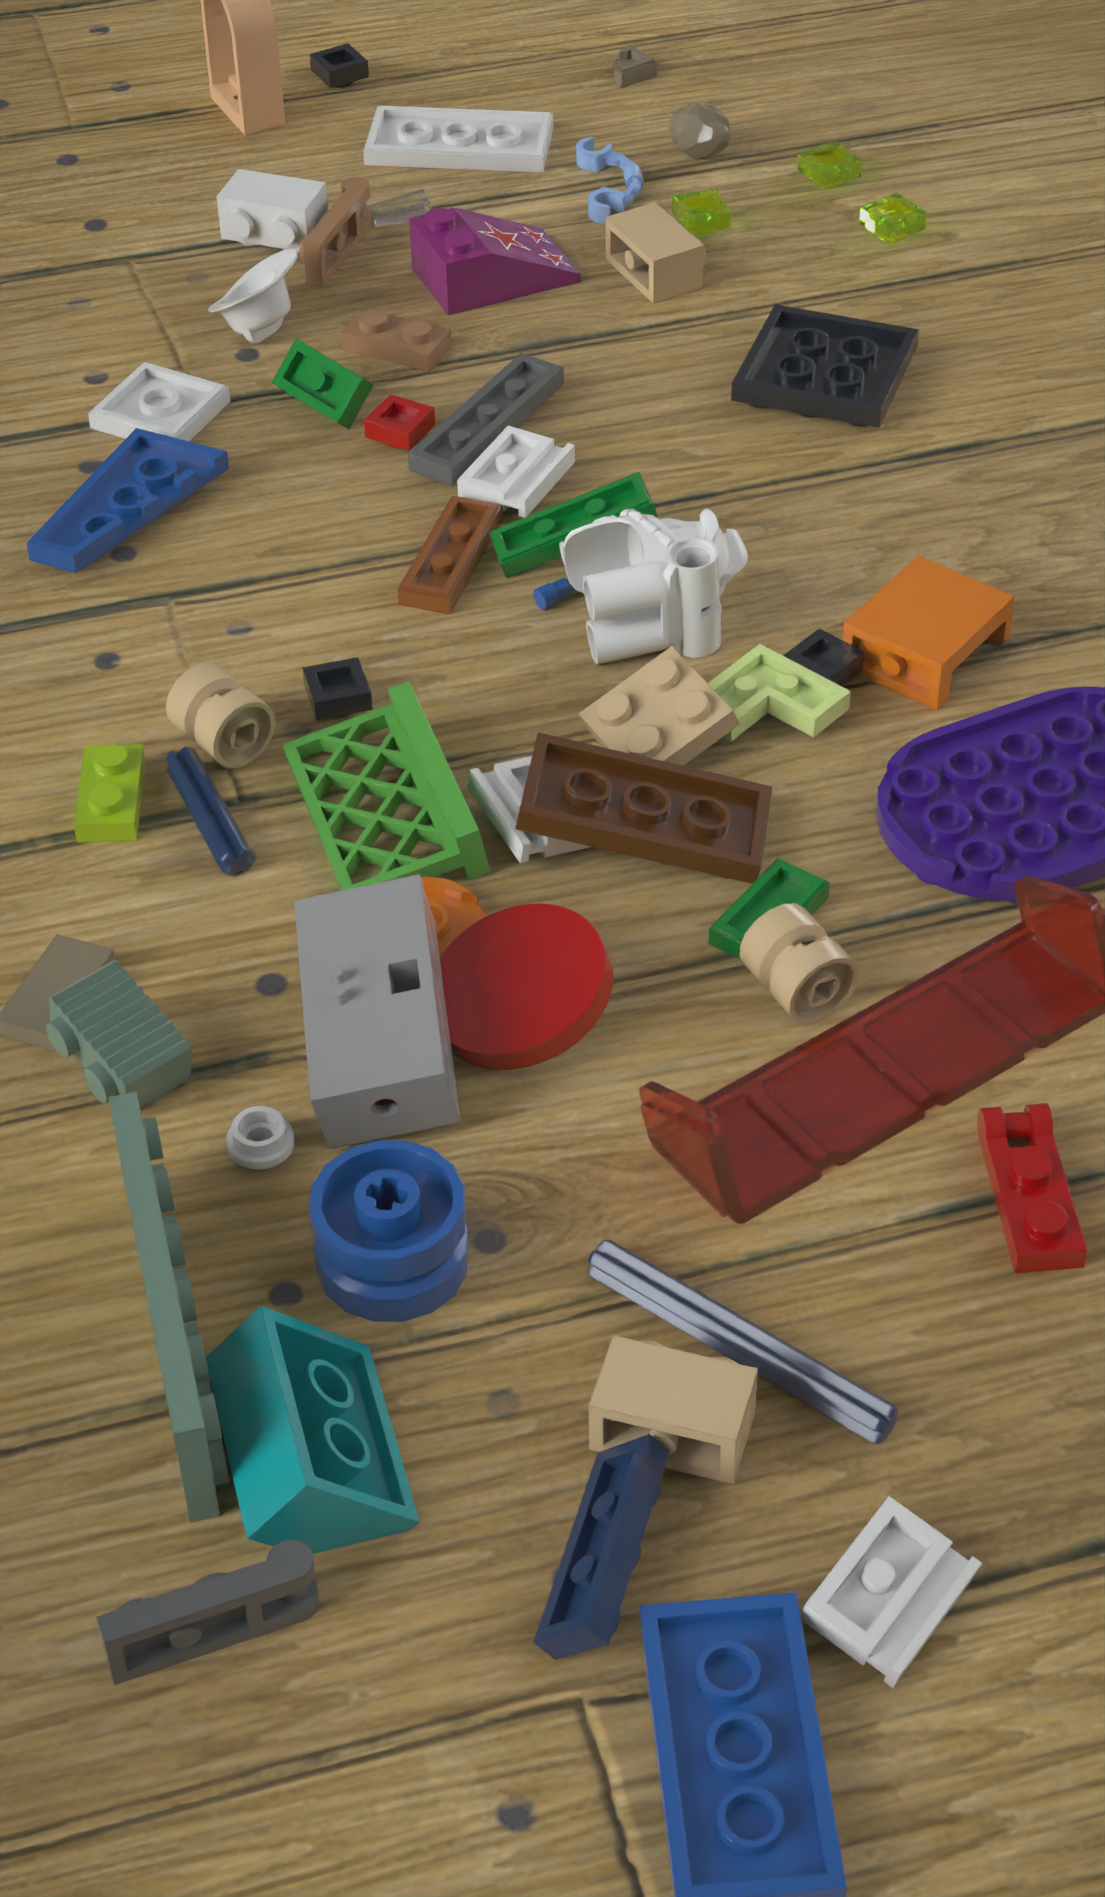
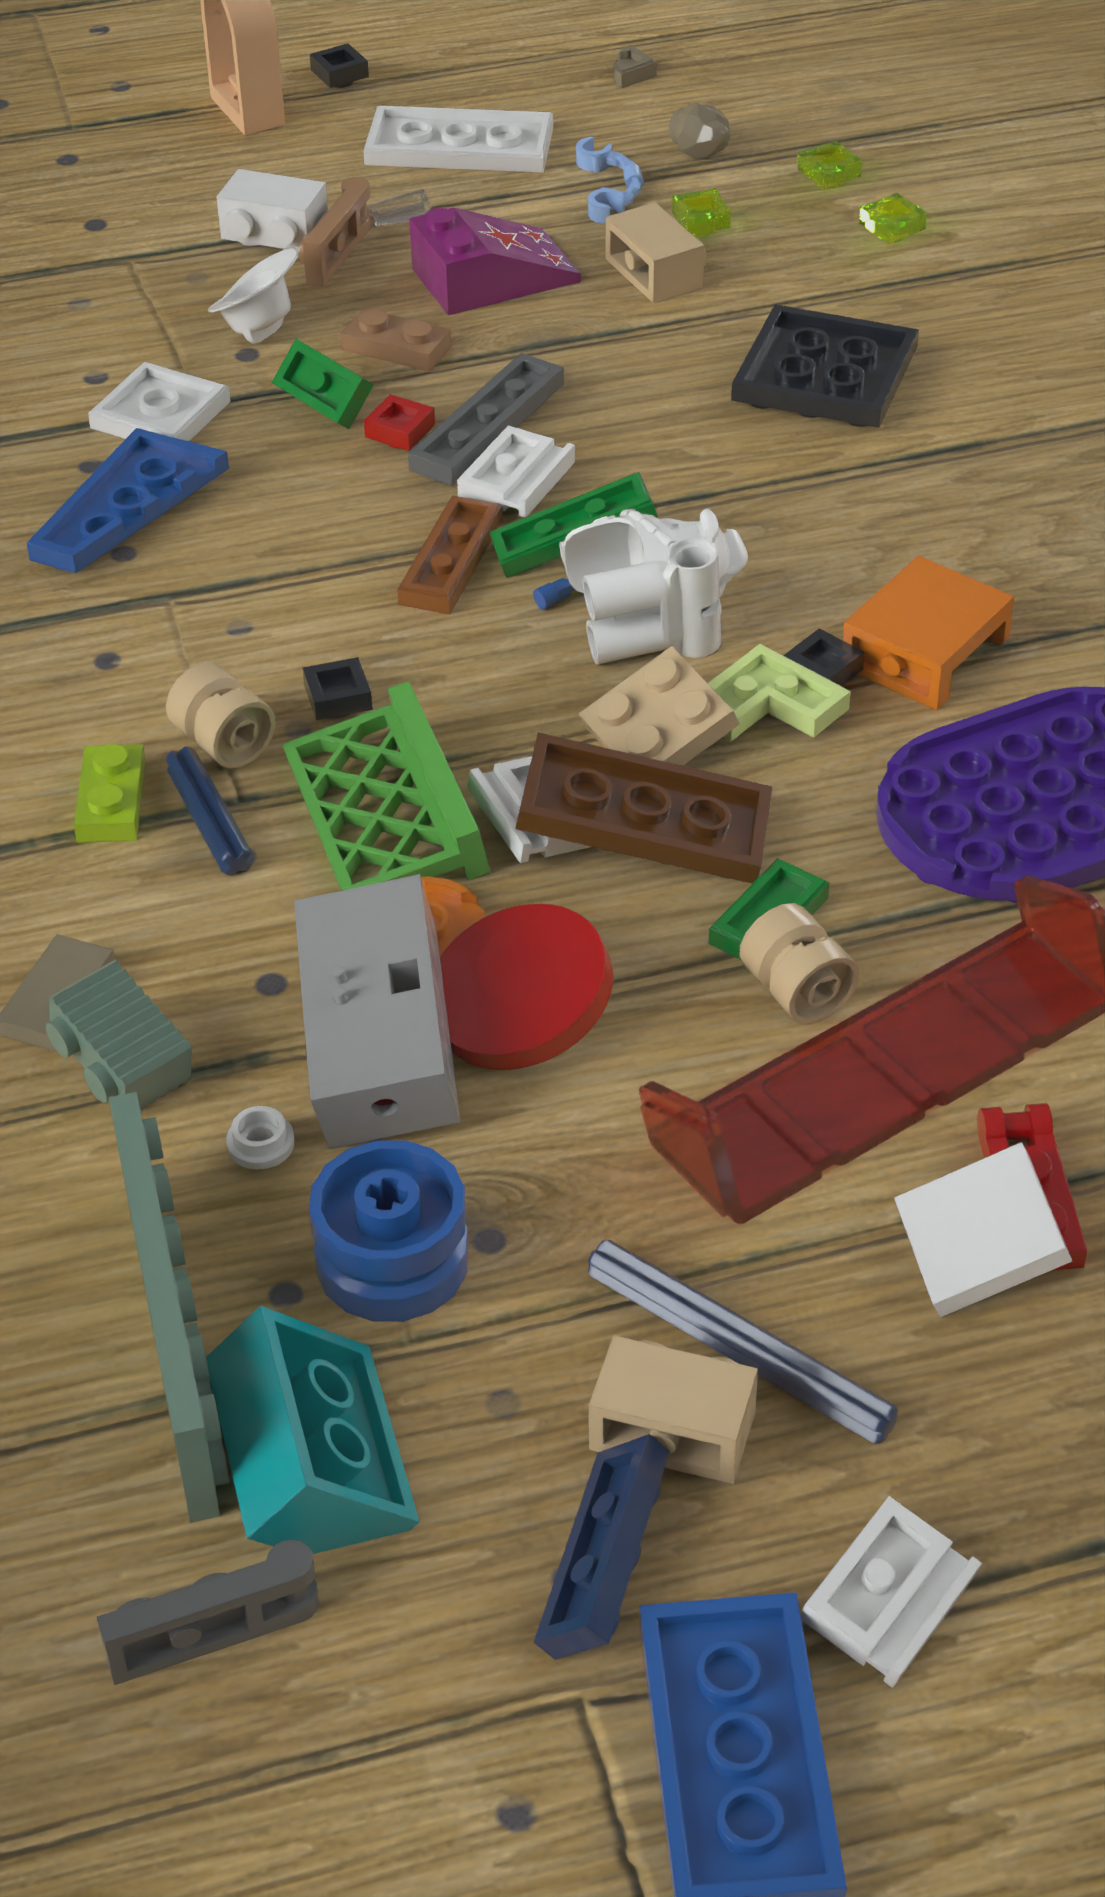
(982, 1230): none -> white tile

